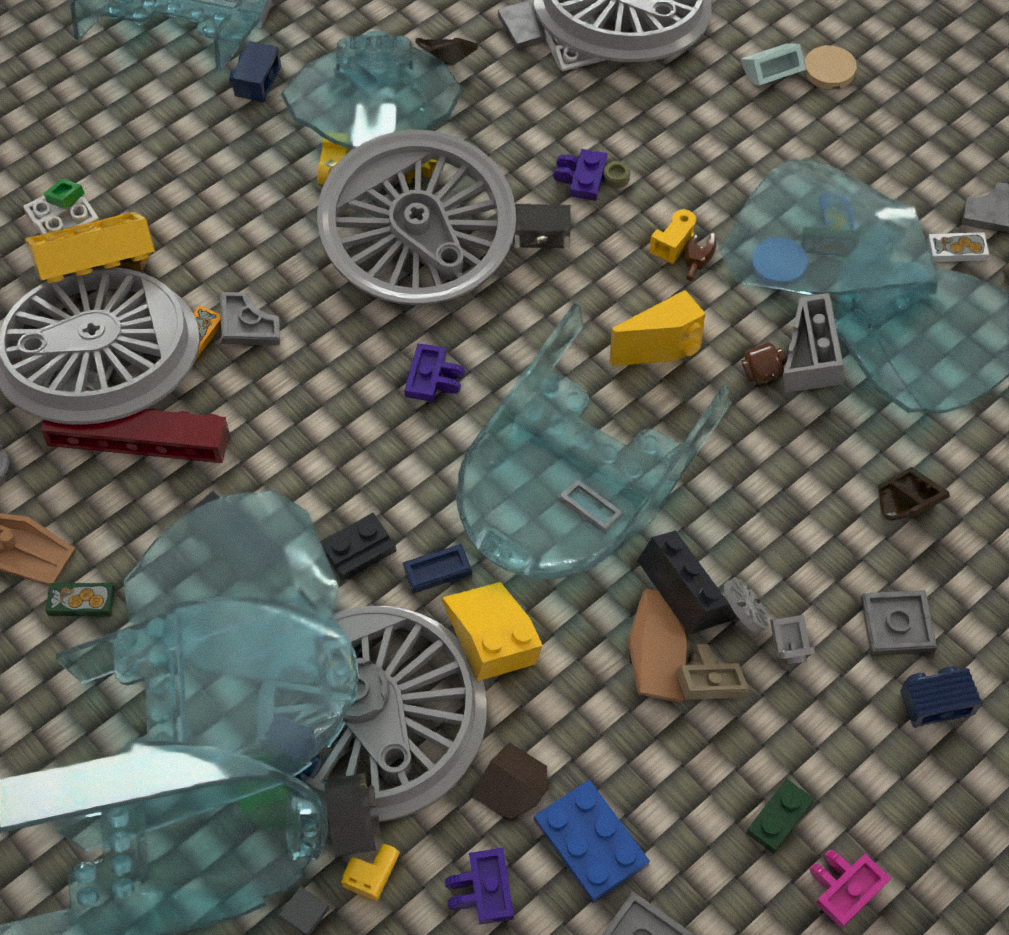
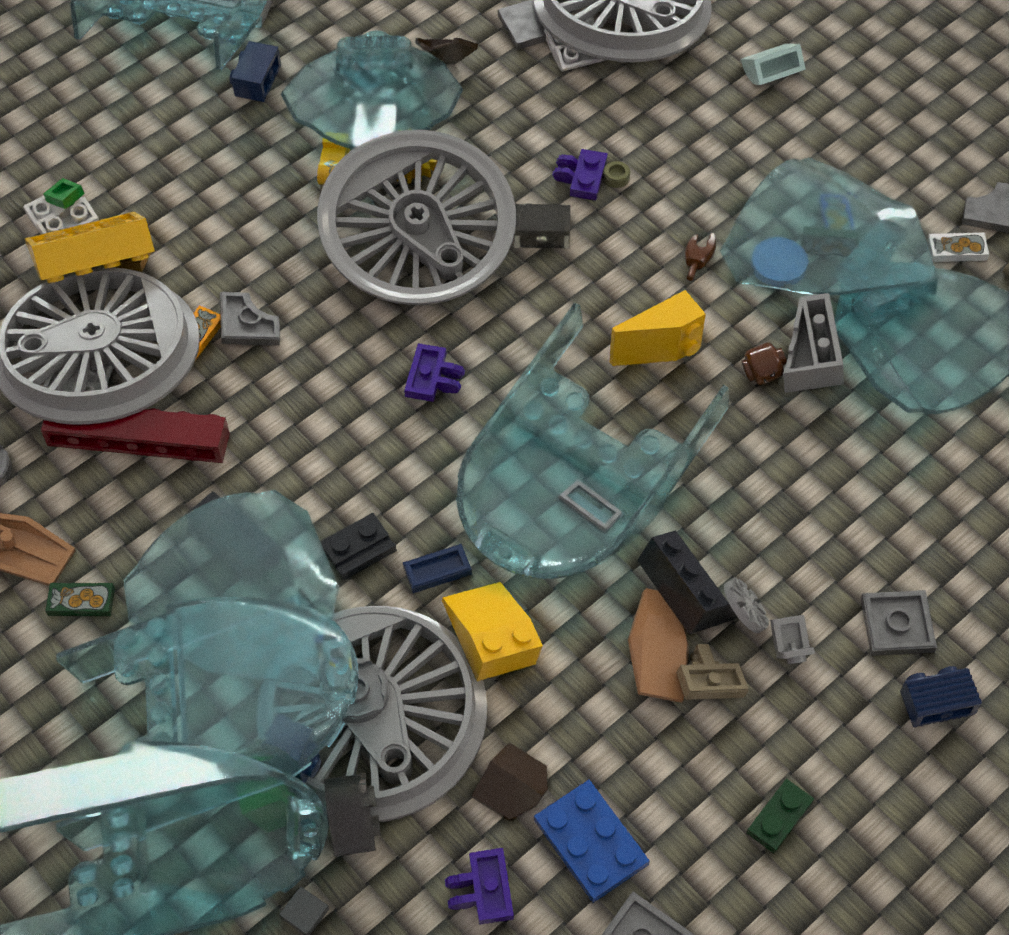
(369, 878): yellow piece -> none
(673, 241): yellow leg -> none
(830, 67): tan tile -> none
(852, 890): dark pink hinge -> none
(909, 495): dark brown slope -> none

